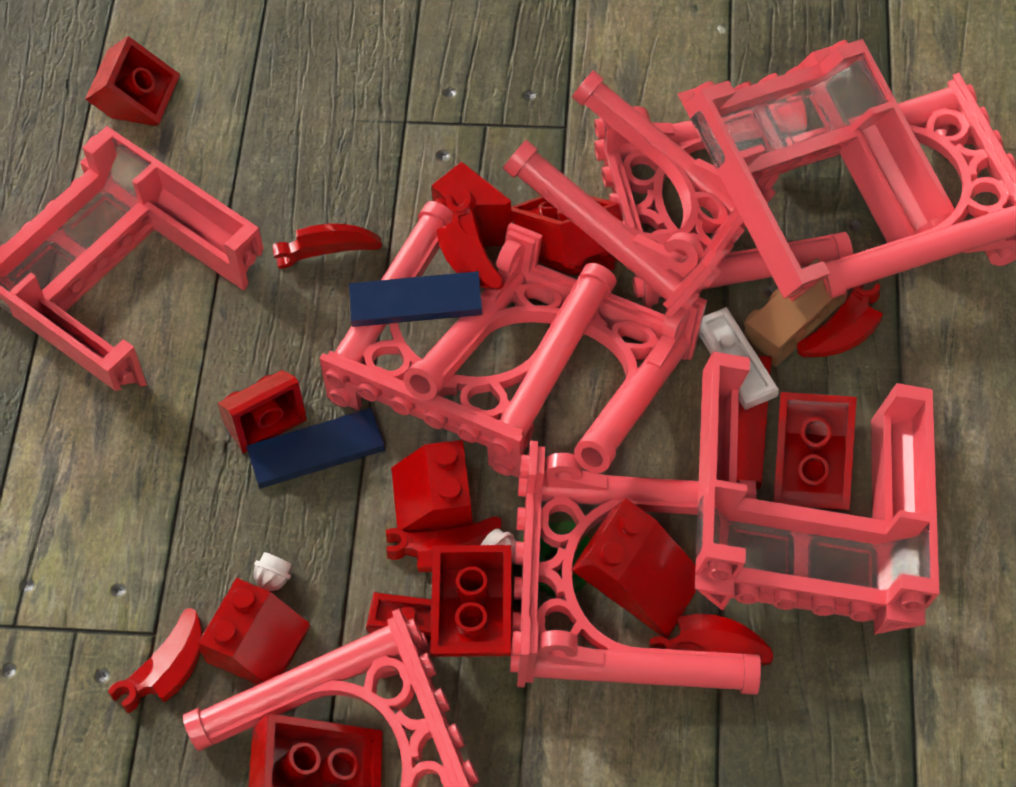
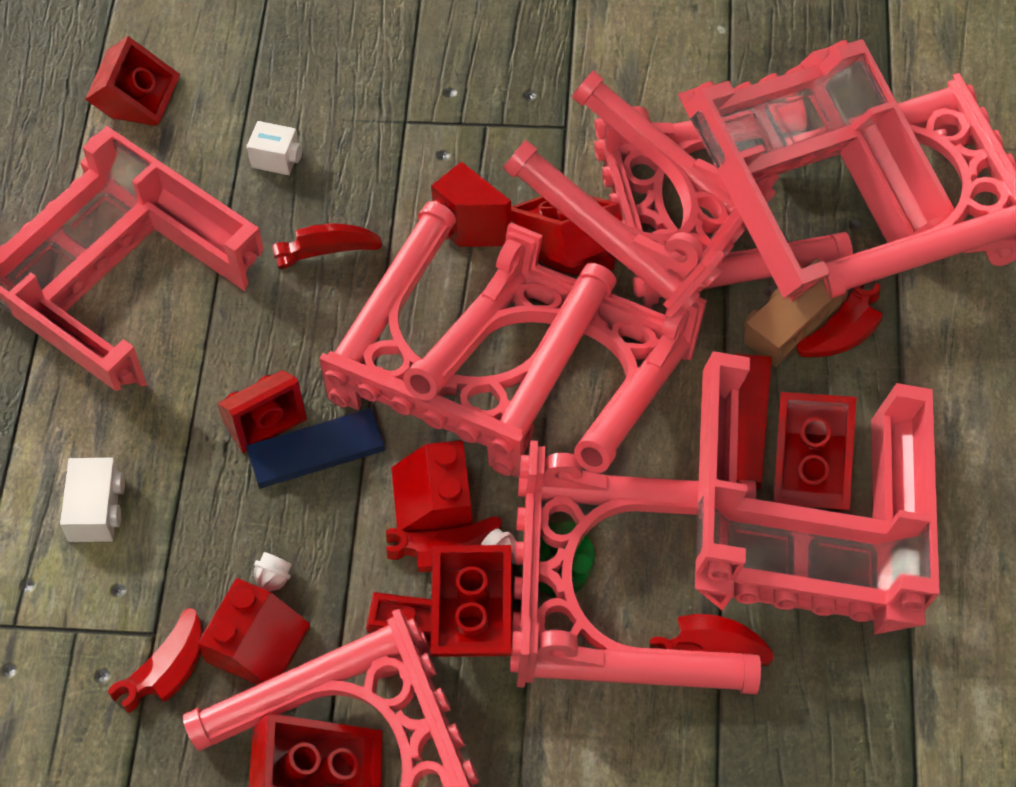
(91, 500): none -> white brick
(274, 148): none -> white brick
(415, 299): dark blue piece -> none
(464, 246): red piece -> none
(639, 567): red slope -> none
(724, 335): white tile -> none

